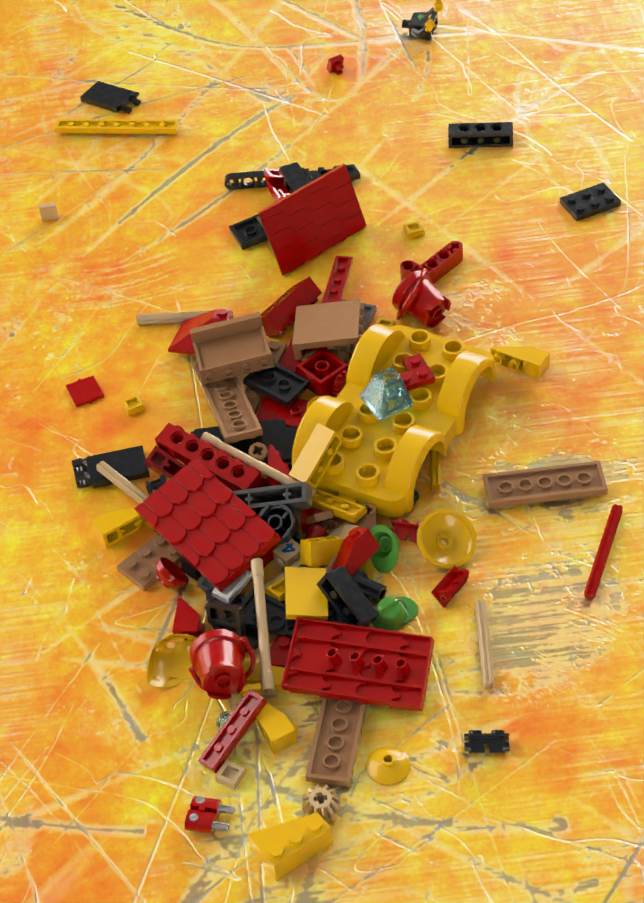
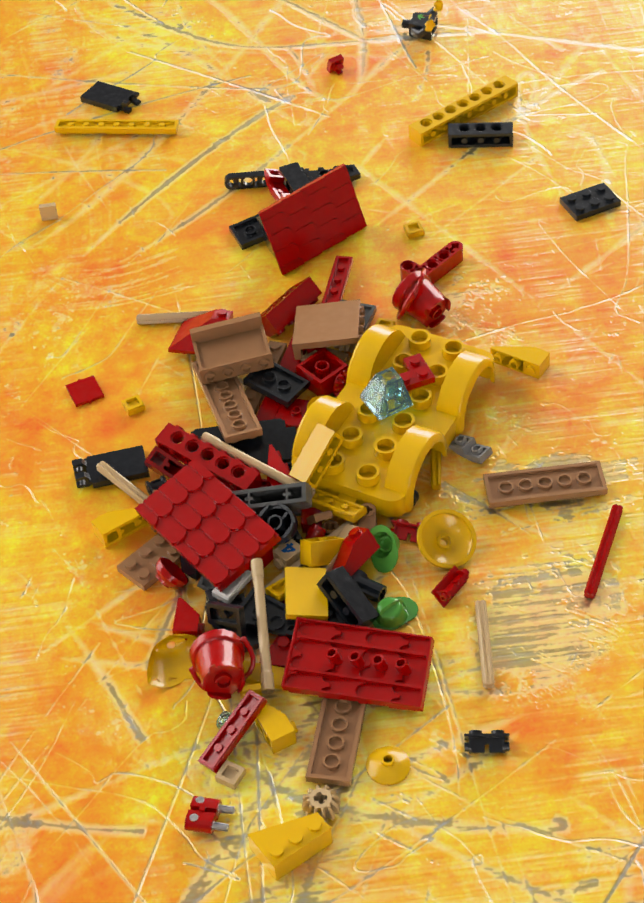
(259, 452): medium nougat piece -> none
(463, 110): none -> yellow brick
(467, 448): none -> light grey slope

